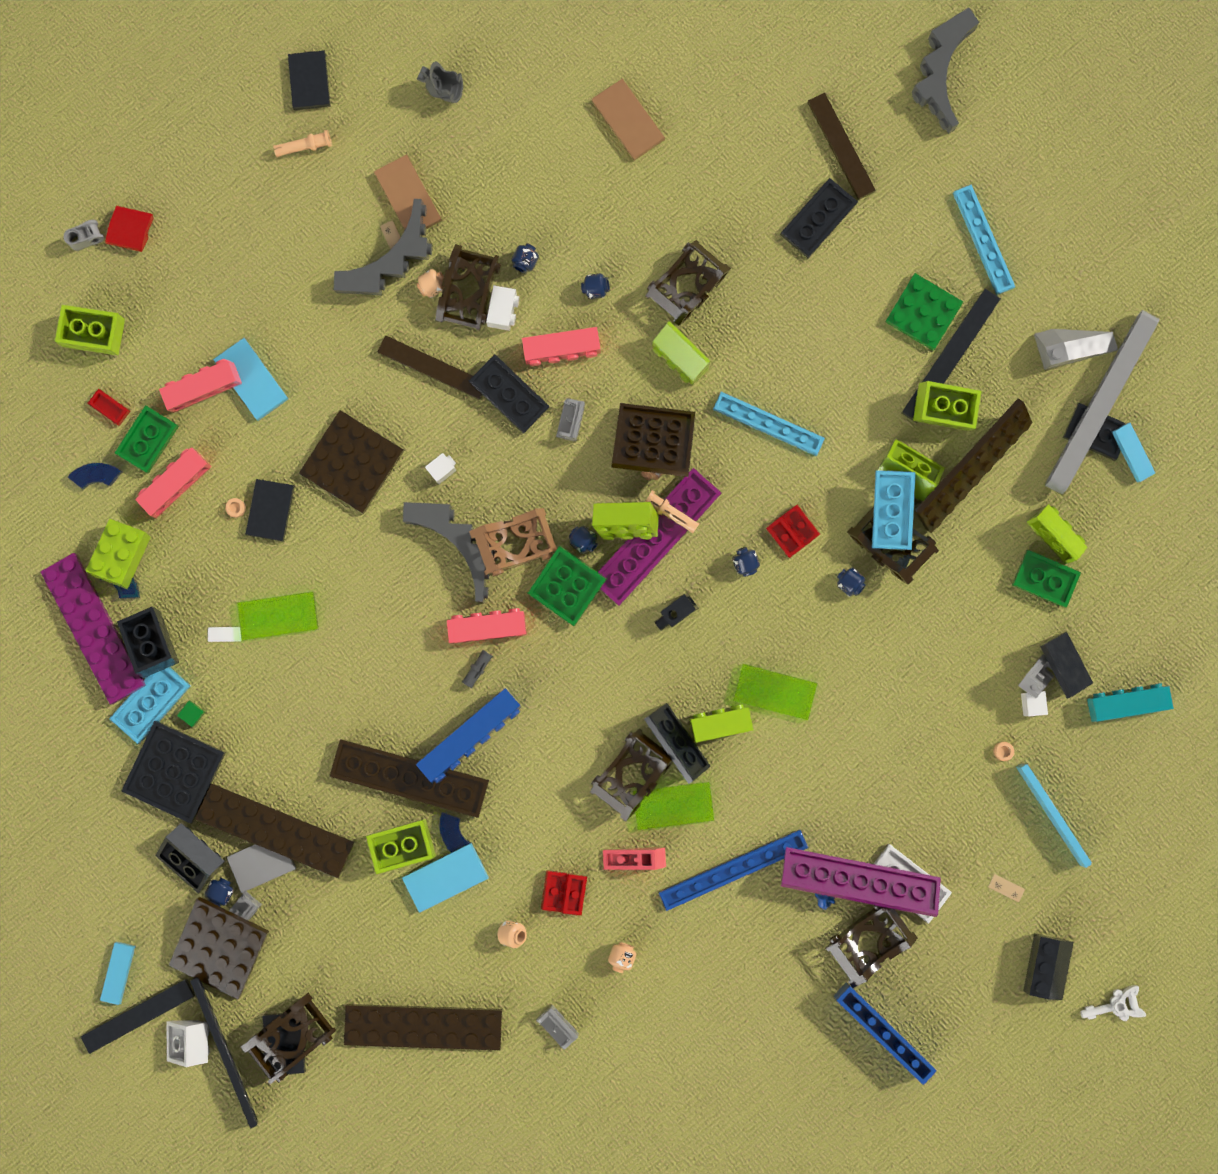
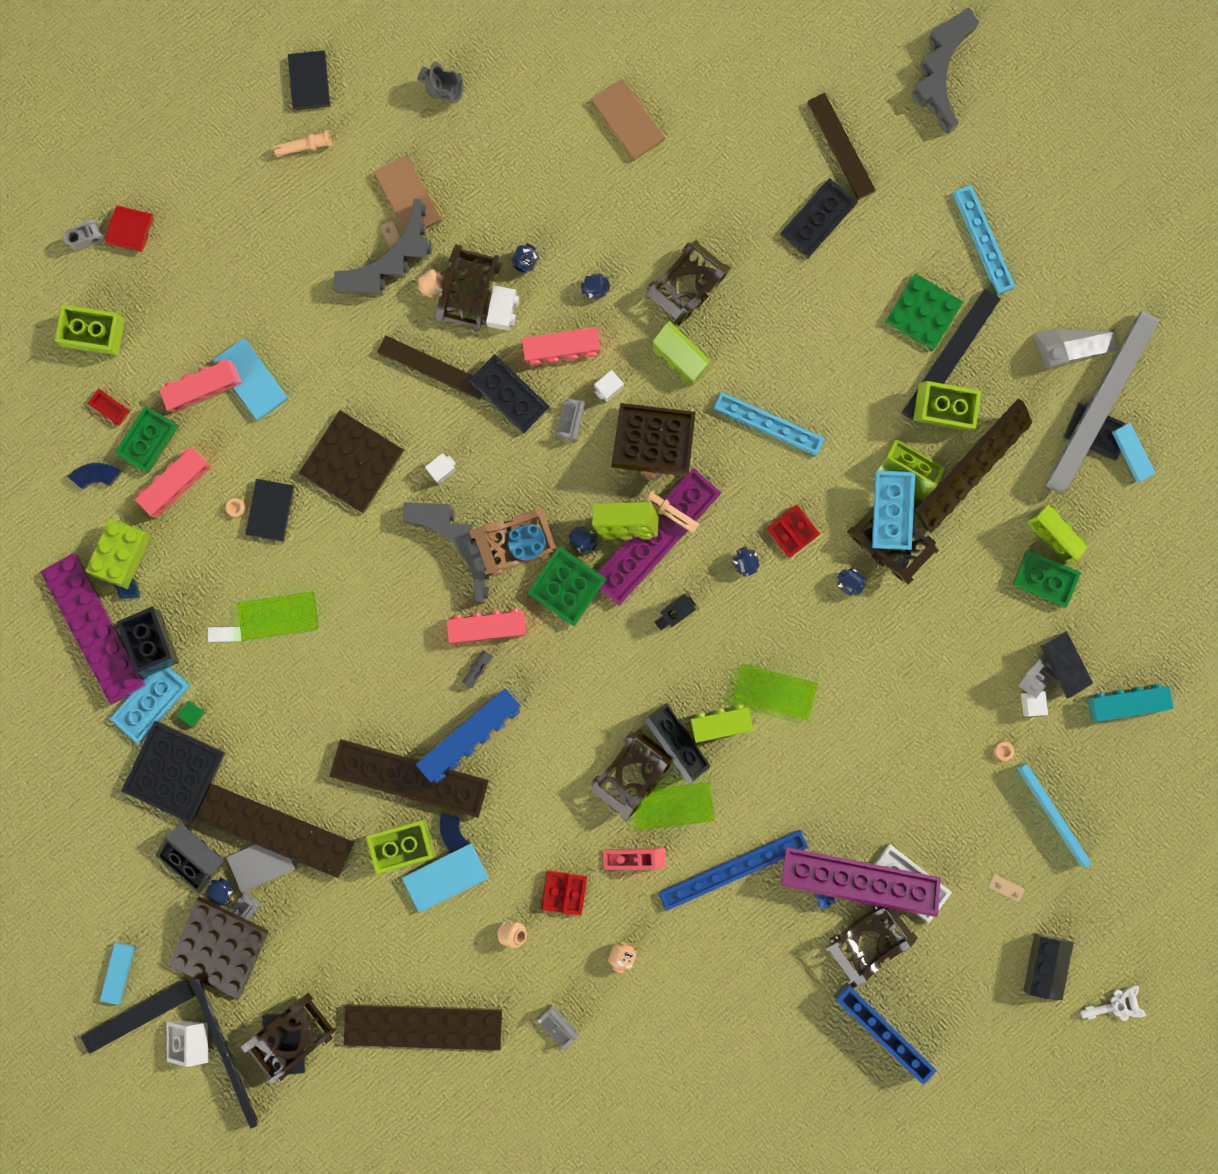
(526, 542): none -> dark azure dish
(608, 386): none -> white brick

